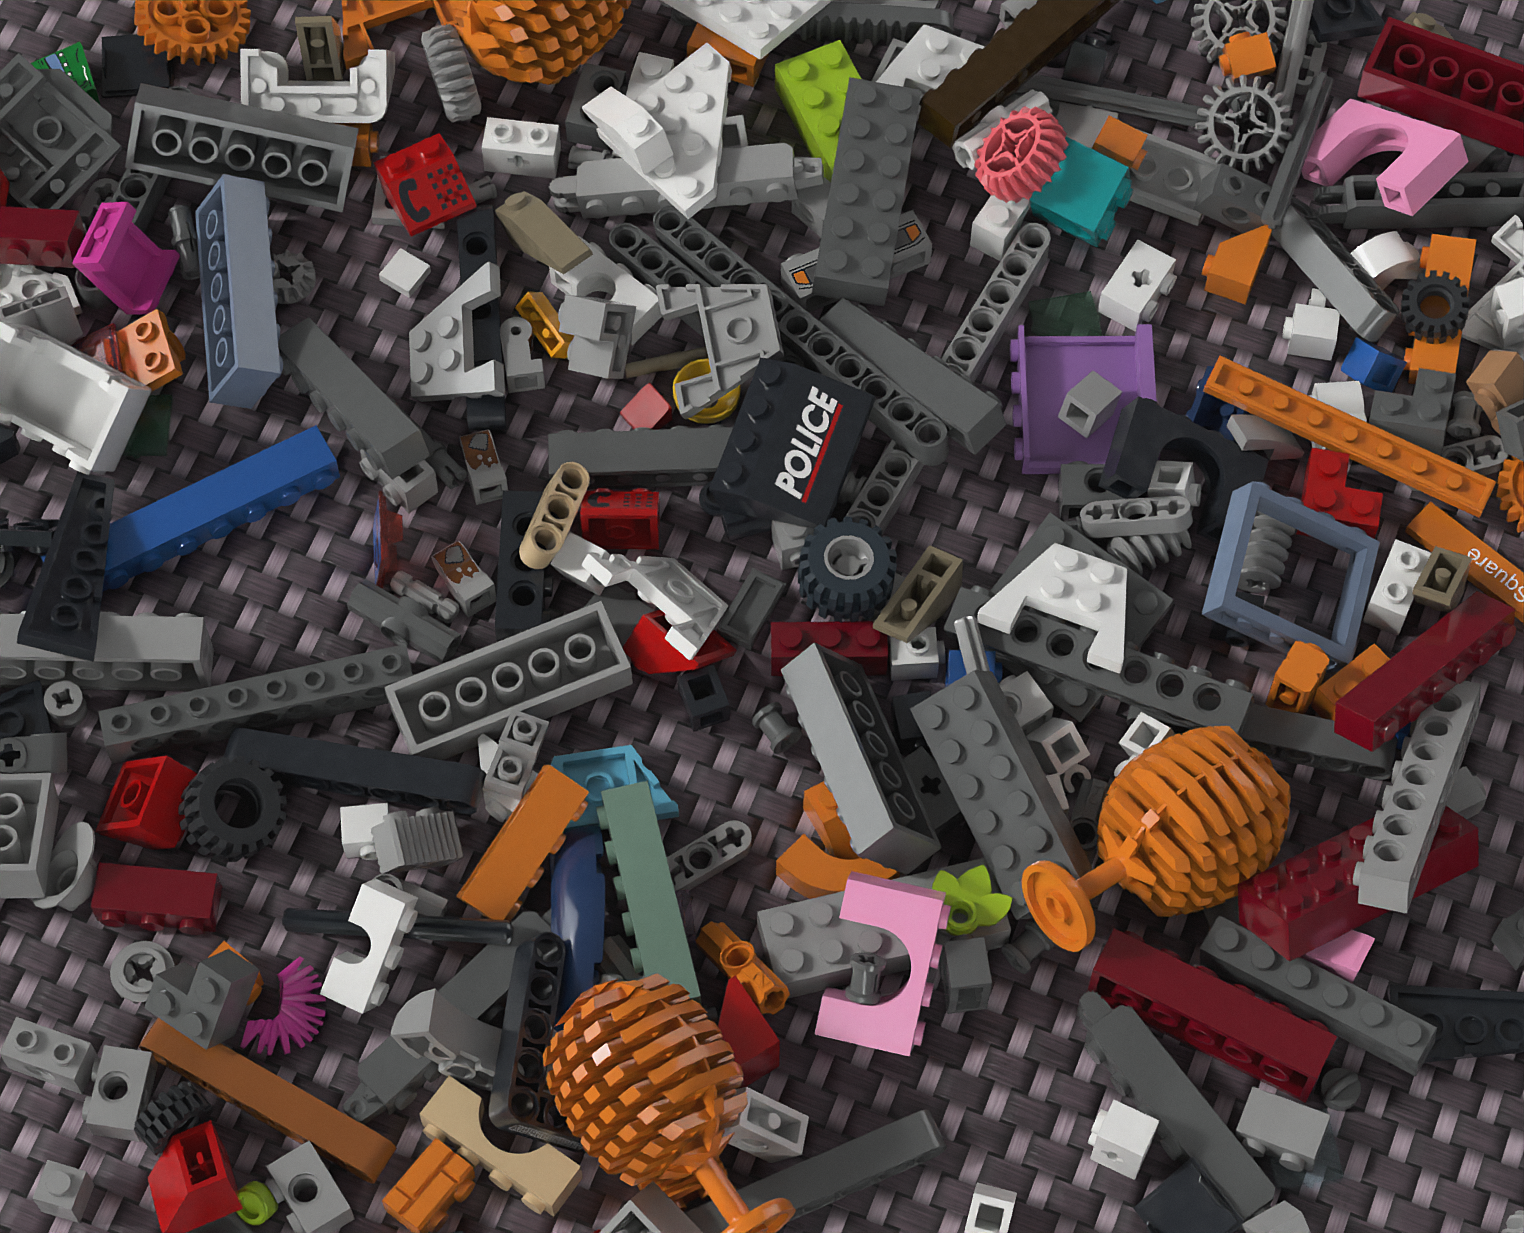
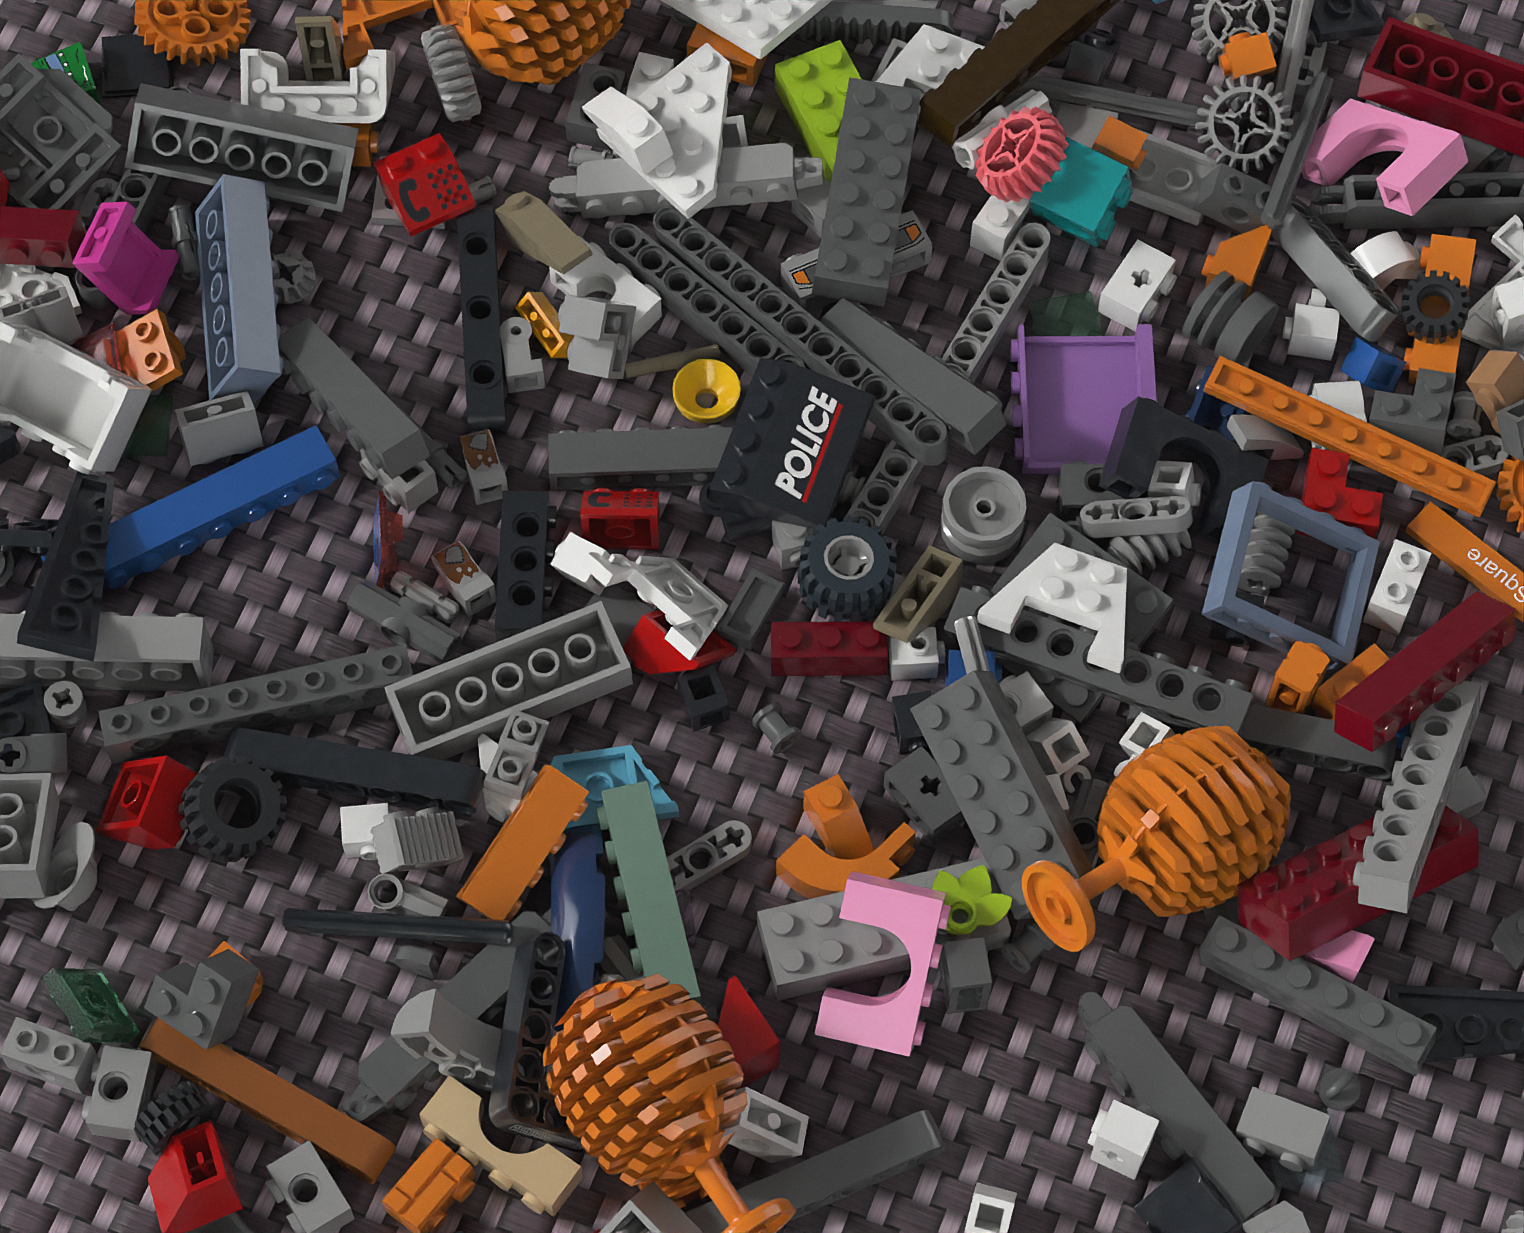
(63, 1191): light grey brick -> none
(90, 1005): none -> clear green plate
(141, 955): light grey gear -> none
(156, 898): dark red brick -> none
(219, 428): none -> light grey brick
(257, 1203): lime tile -> none
(294, 1014): dark pink hair -> none
(385, 916): white arch -> none
(404, 273): white tile -> none
(417, 961): none -> dark grey tile
(444, 345): light grey wing -> none
(521, 147): white brick -> none
(546, 528): tan beam -> none
(647, 409): slope -> none
(737, 331): light grey wing -> none
(739, 958): orange piece -> none
(860, 760): dark grey brick -> none
(865, 978): dark grey bush -> none
(983, 515): none -> light grey wheel
(1089, 404): light grey brick -> none
(1212, 1014): dark red brick -> none
(1224, 316): none -> dark grey wheel
(1442, 580): dark tan slope -> none

